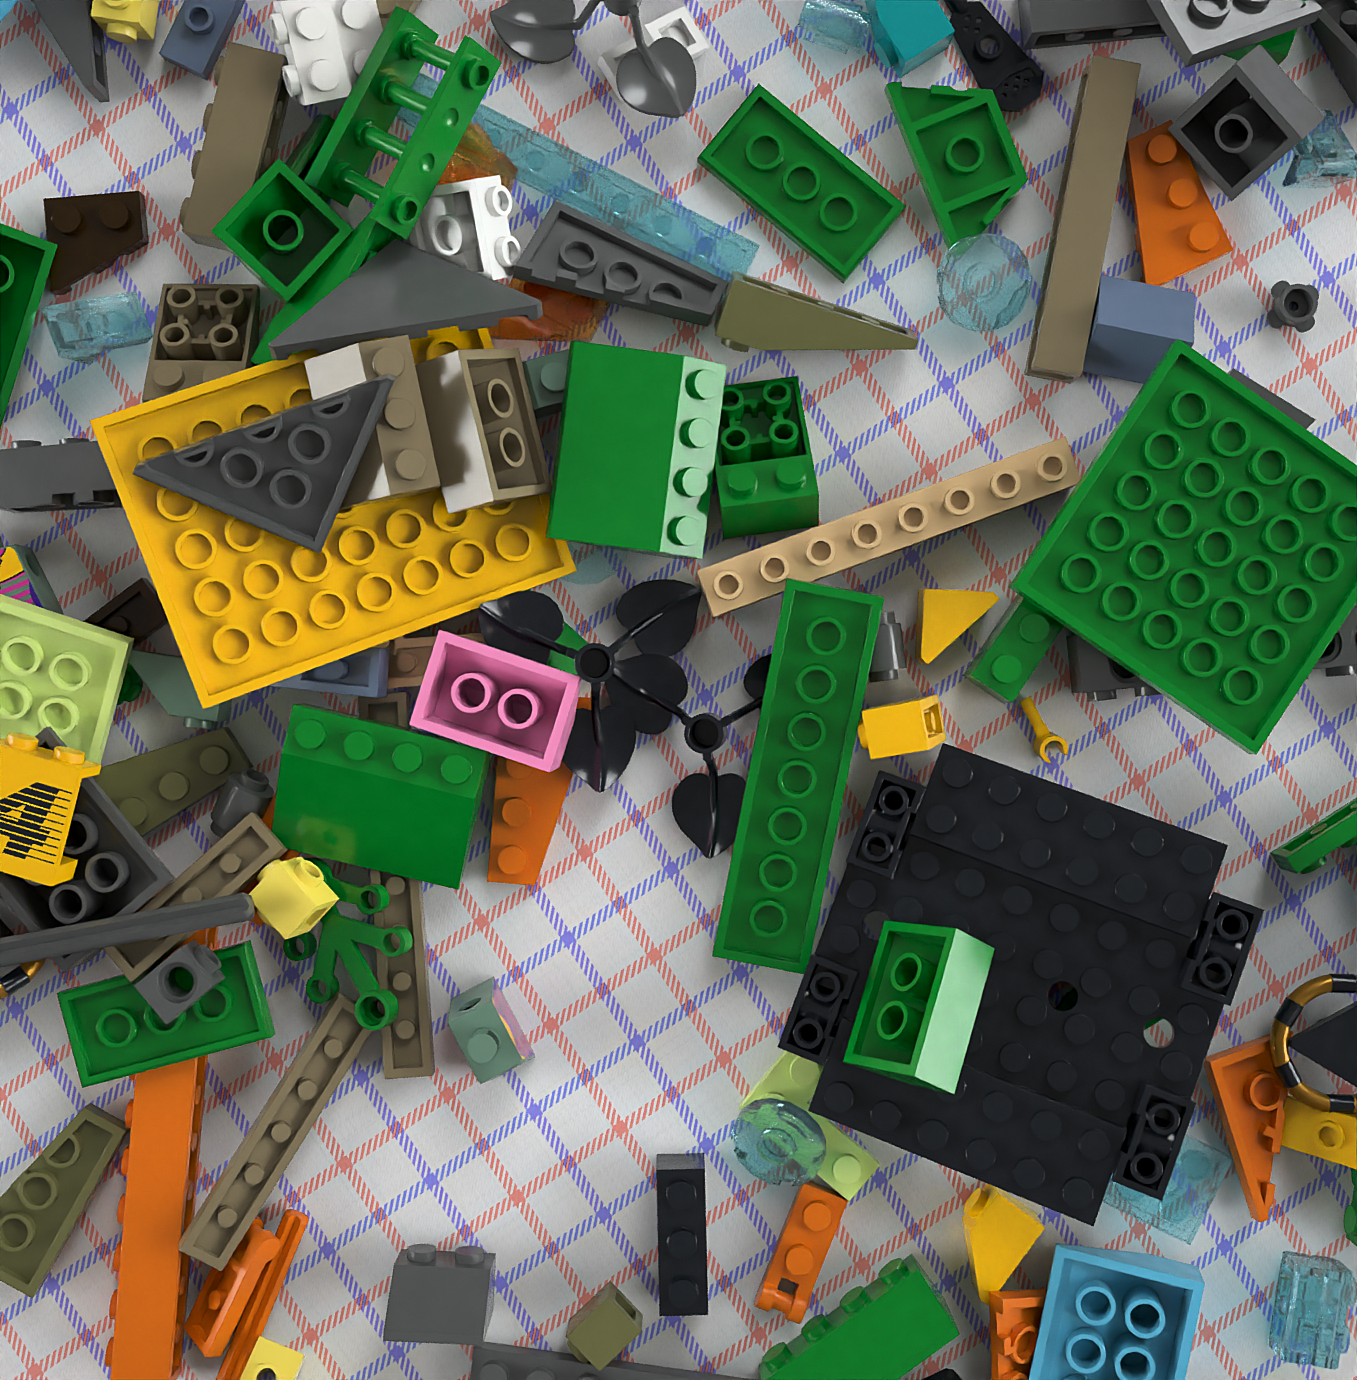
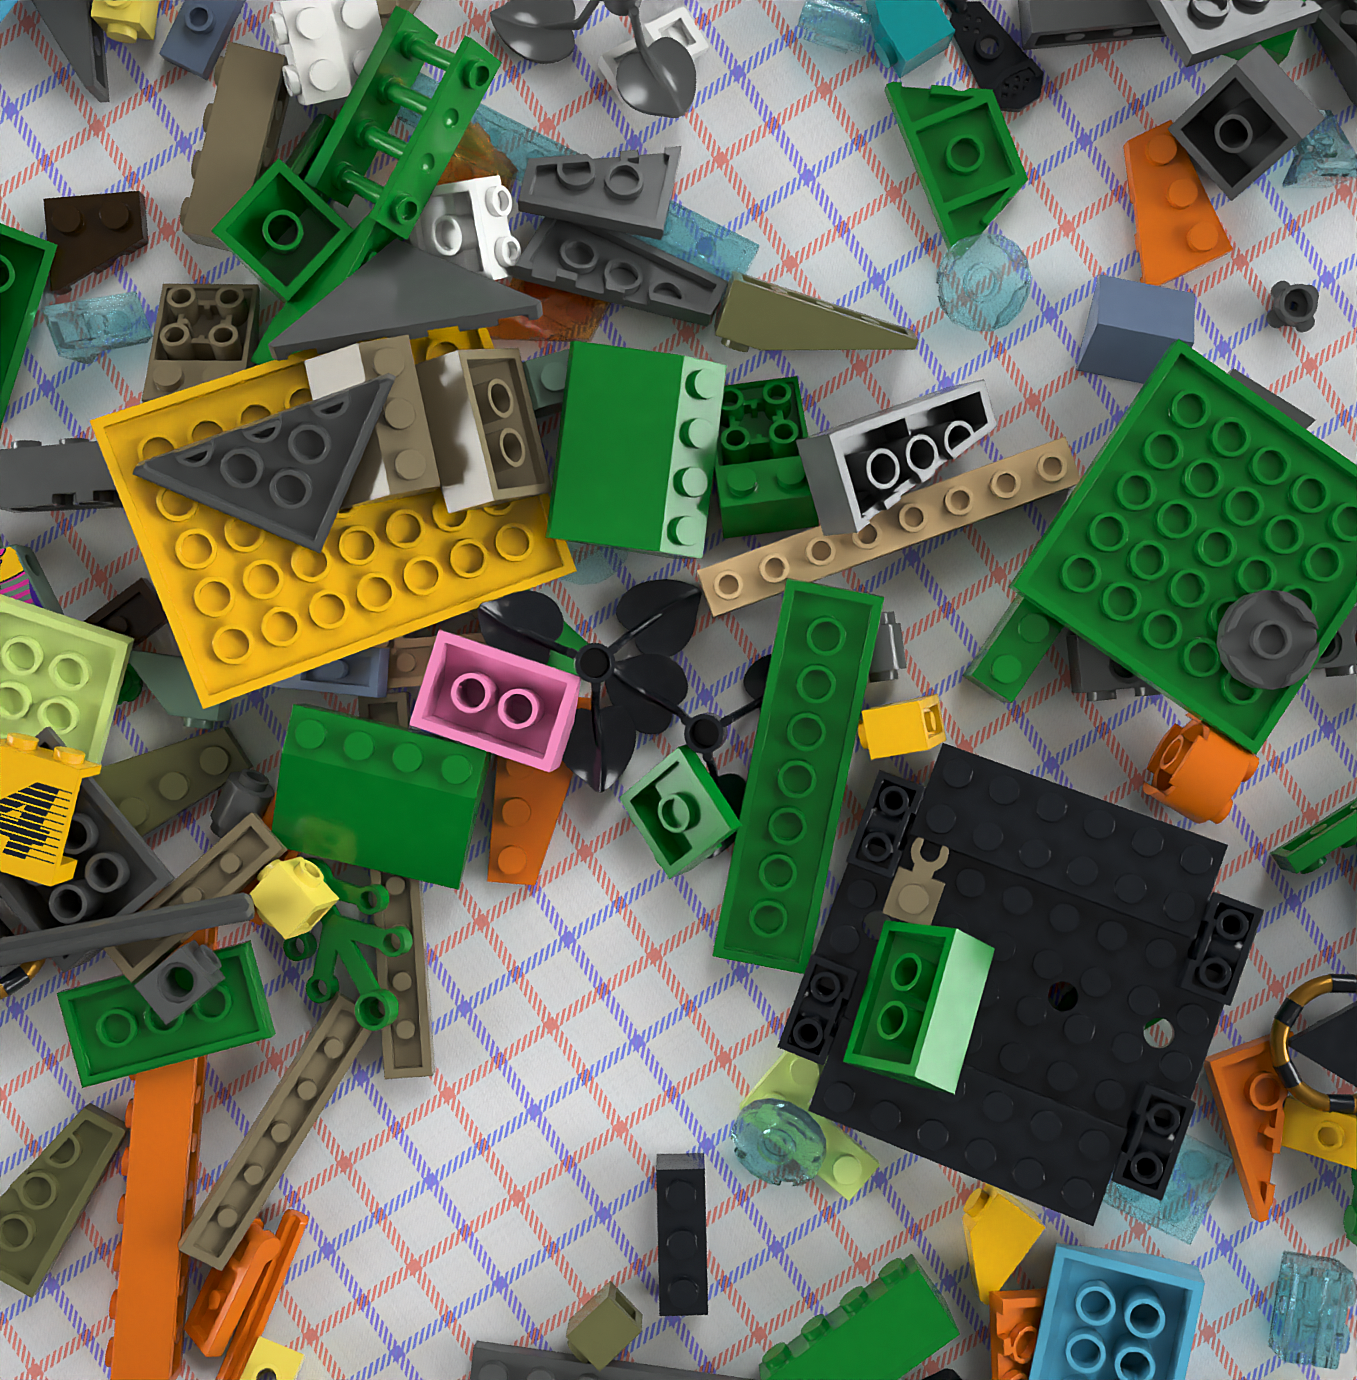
(441, 1296): dark grey slope -> none
(488, 1031): sand green torso -> none
(608, 193): none -> dark grey wing
(680, 812): none -> green plate
(801, 183): green tile -> none
(801, 1250): orange plate -> none
(881, 456): none -> dark grey wedge
(915, 892): none -> dark tan plate
(945, 616): yellow slope -> none
(1042, 733): yellow hand -> none
(1082, 219): dark tan piece -> none
(1198, 771): none -> orange brick
(1268, 639): none -> dark grey tile

